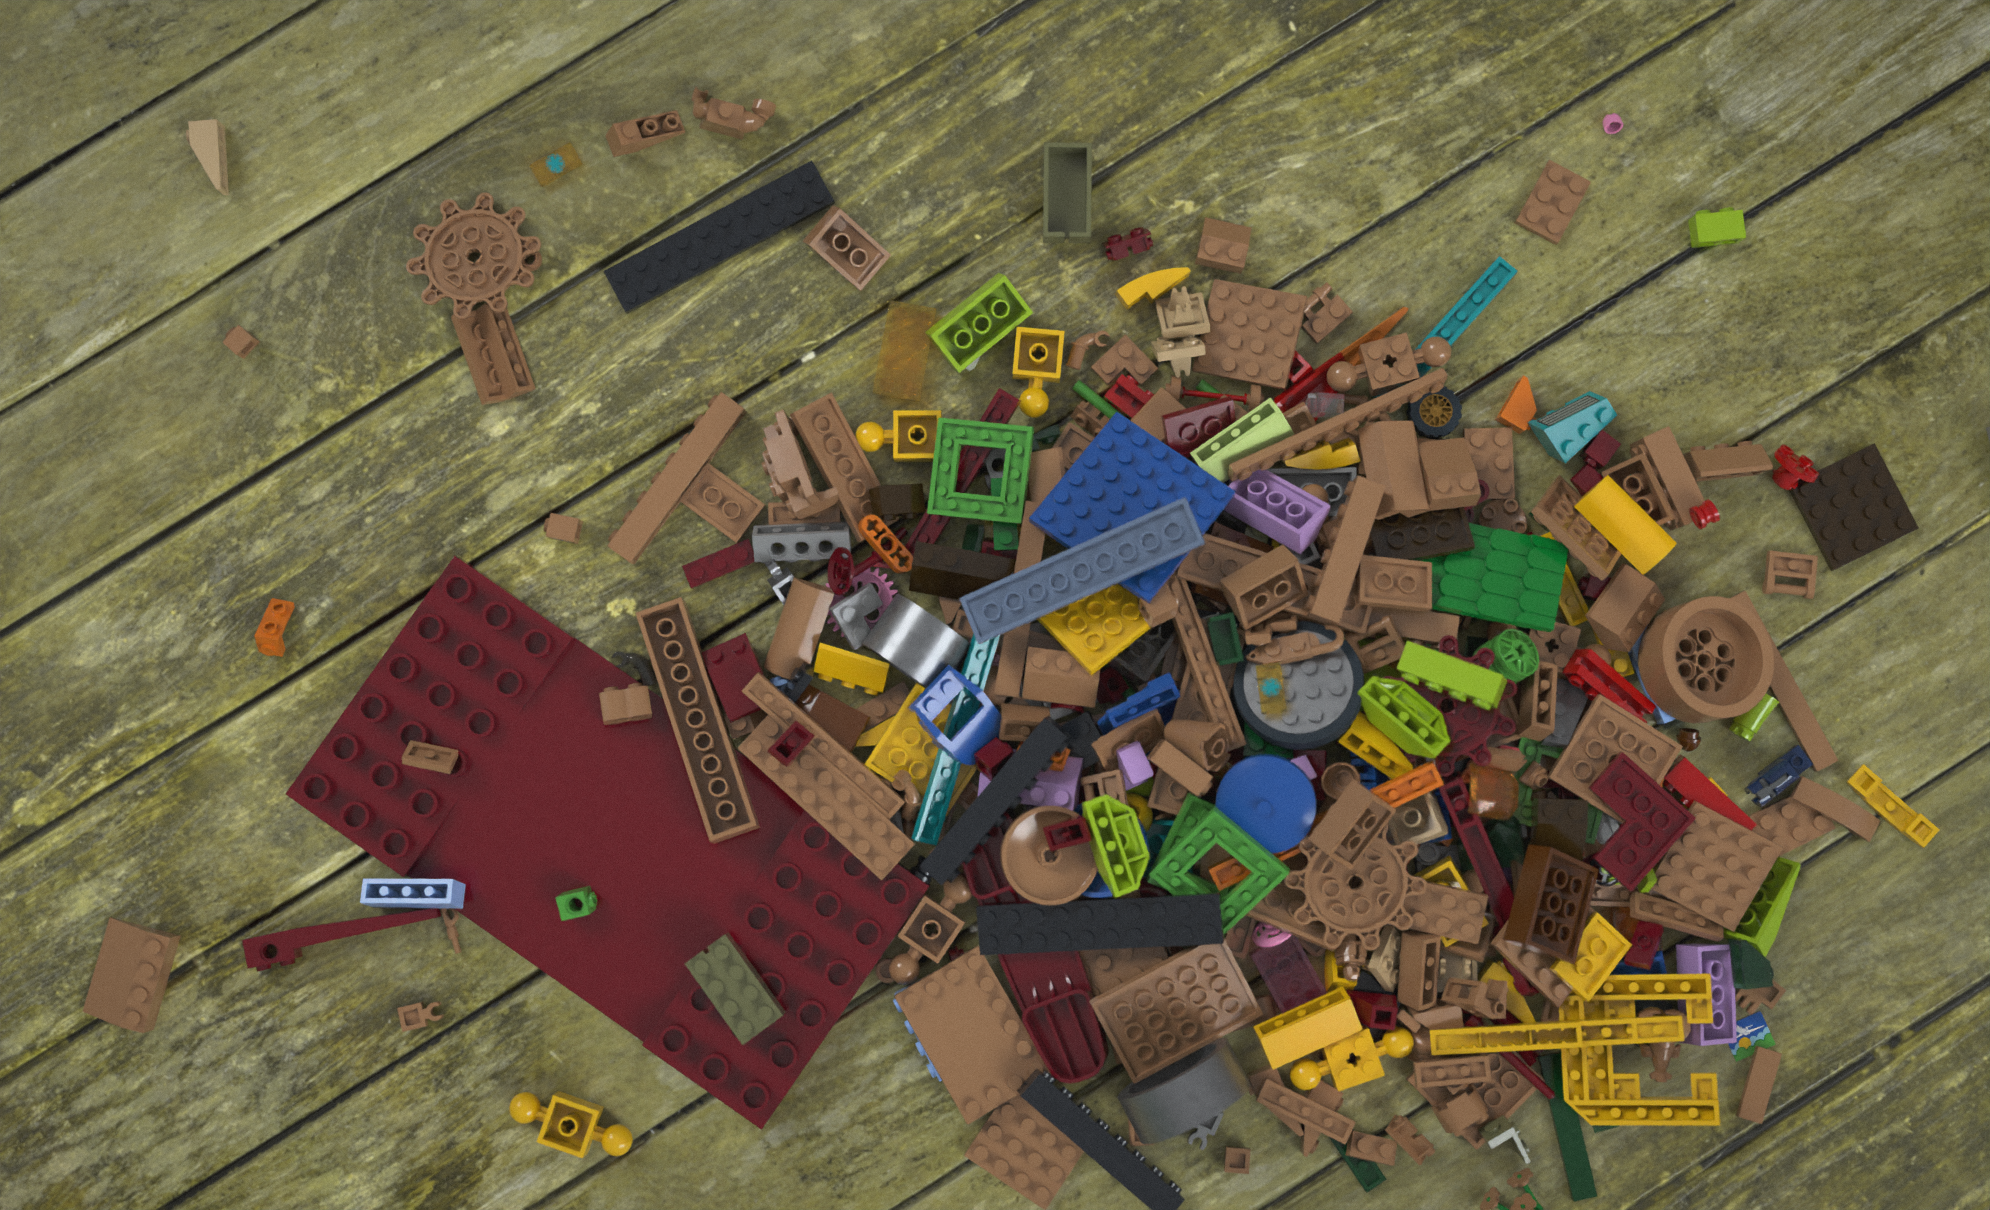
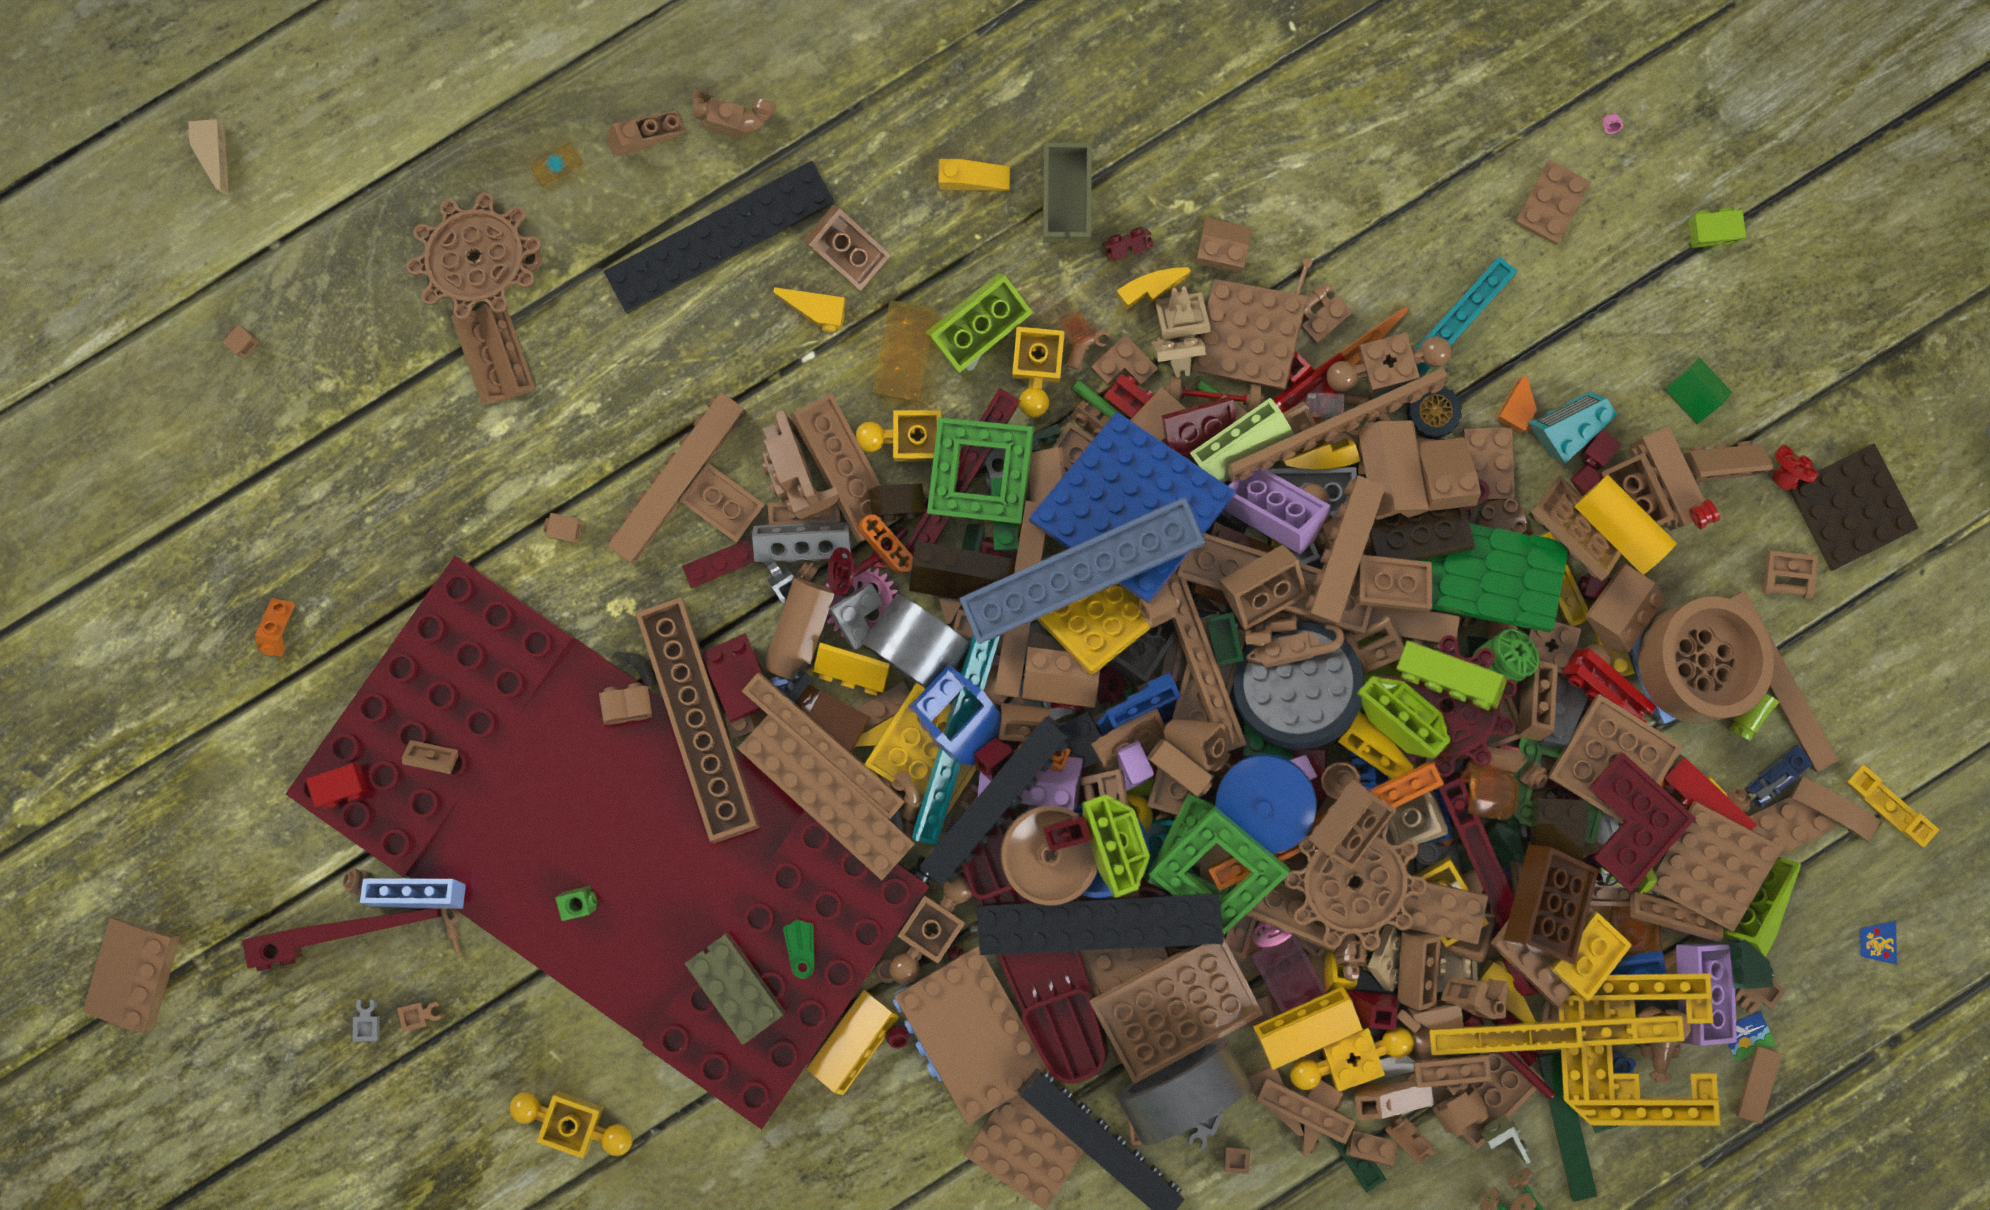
(337, 785): none -> red brick
(354, 879): none -> medium nougat plate
(366, 1026): none -> light grey plate
(791, 744): dark red slope -> none
(800, 946): none -> green piece
(807, 571): none -> medium nougat plate
(820, 309): none -> yellow slope
(853, 1042): none -> yellow brick
(898, 1037): none -> dark red plate
(972, 175): none -> yellow slope
(1076, 325): none -> clear orange brick
(1271, 688): clear yellow tile -> none
(1306, 264): none -> medium nougat hinge
(1390, 1099): none -> medium nougat slope
(1397, 1066): none -> white sticker
(1618, 1059): none -> blue plate
(1644, 944): dark red plate -> none
(1688, 738): reddish brown plate -> none
(1698, 391): none -> green slope
(1740, 798): none -> medium nougat plate
(1879, 942): none -> blue sticker

